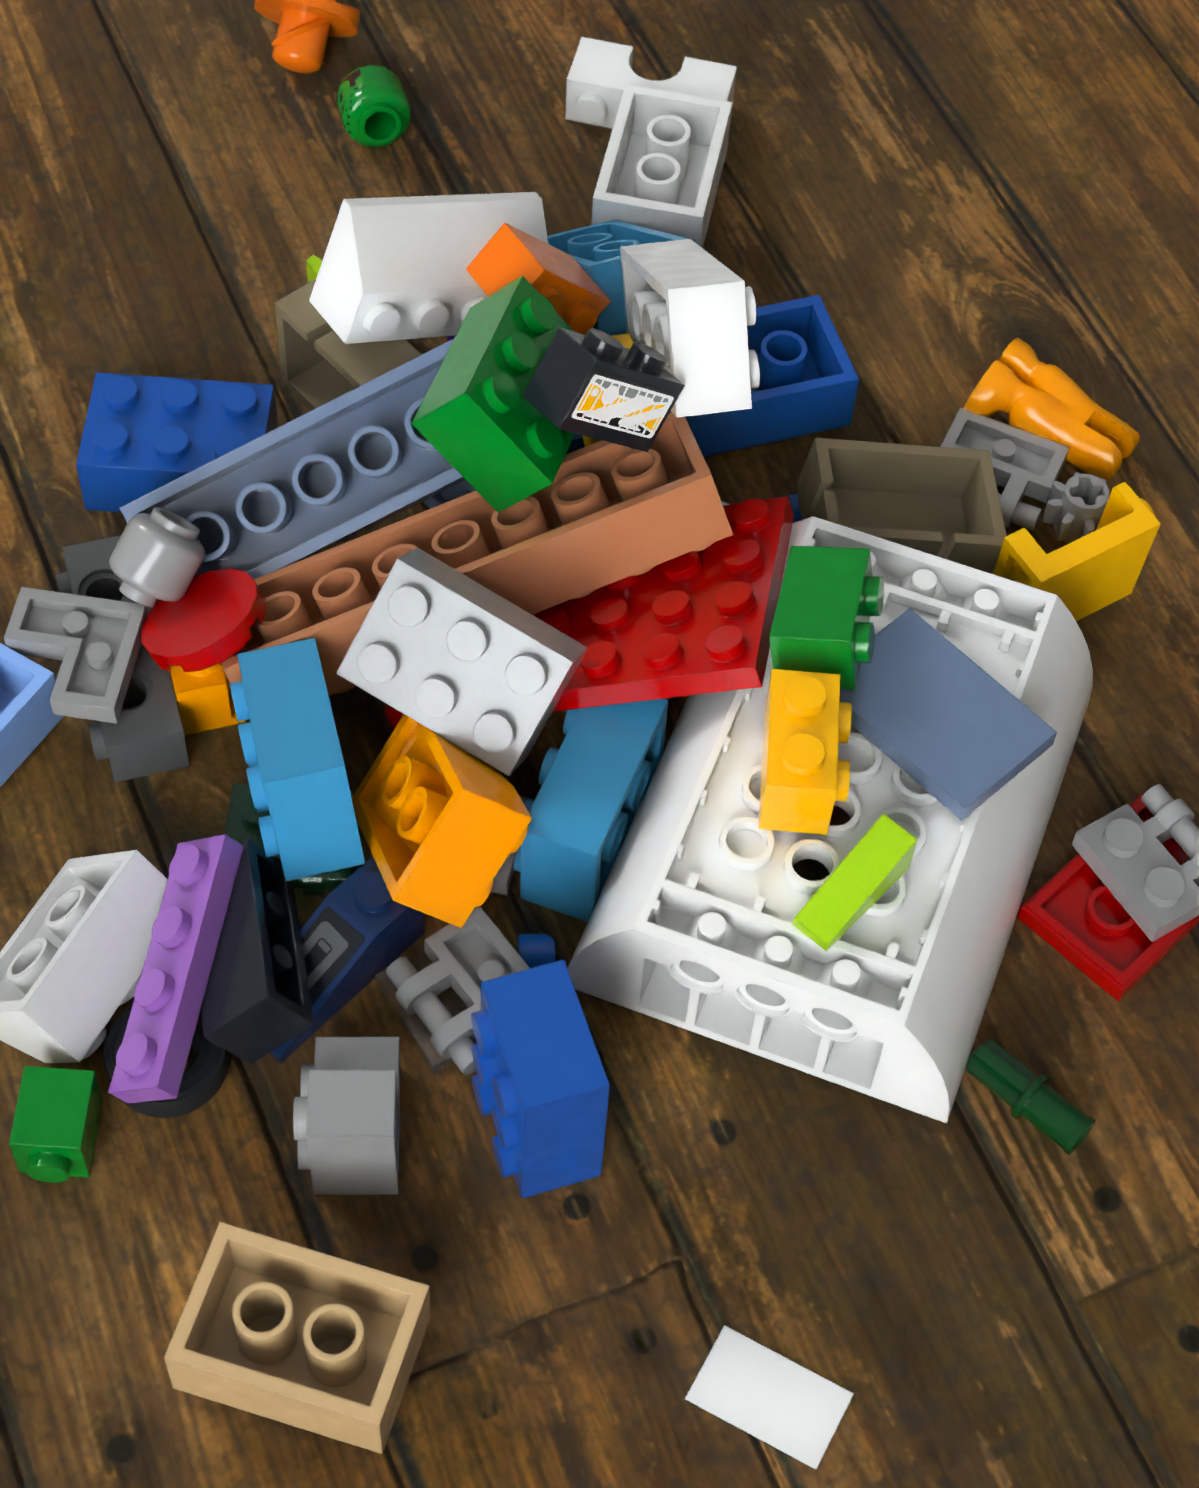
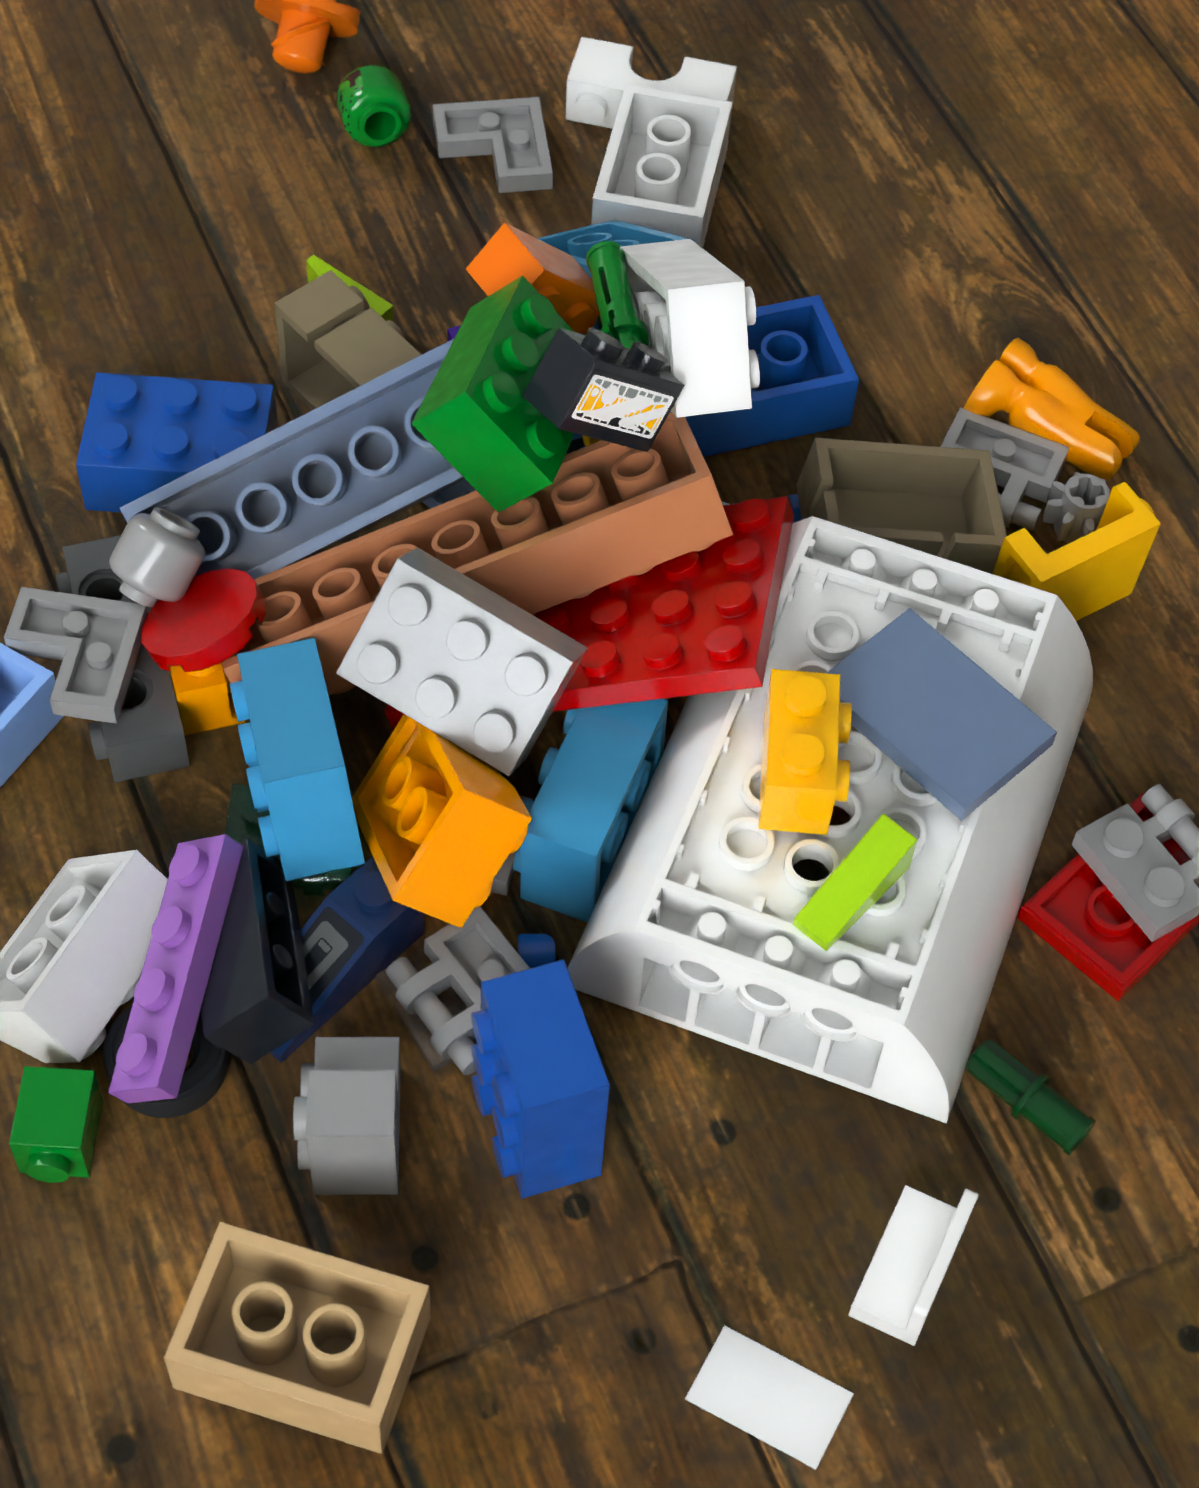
(403, 262): white slope -> none
(501, 128): none -> light grey plate
(615, 294): none -> green pin
(826, 612): green brick -> none
(911, 1263): none -> white panel

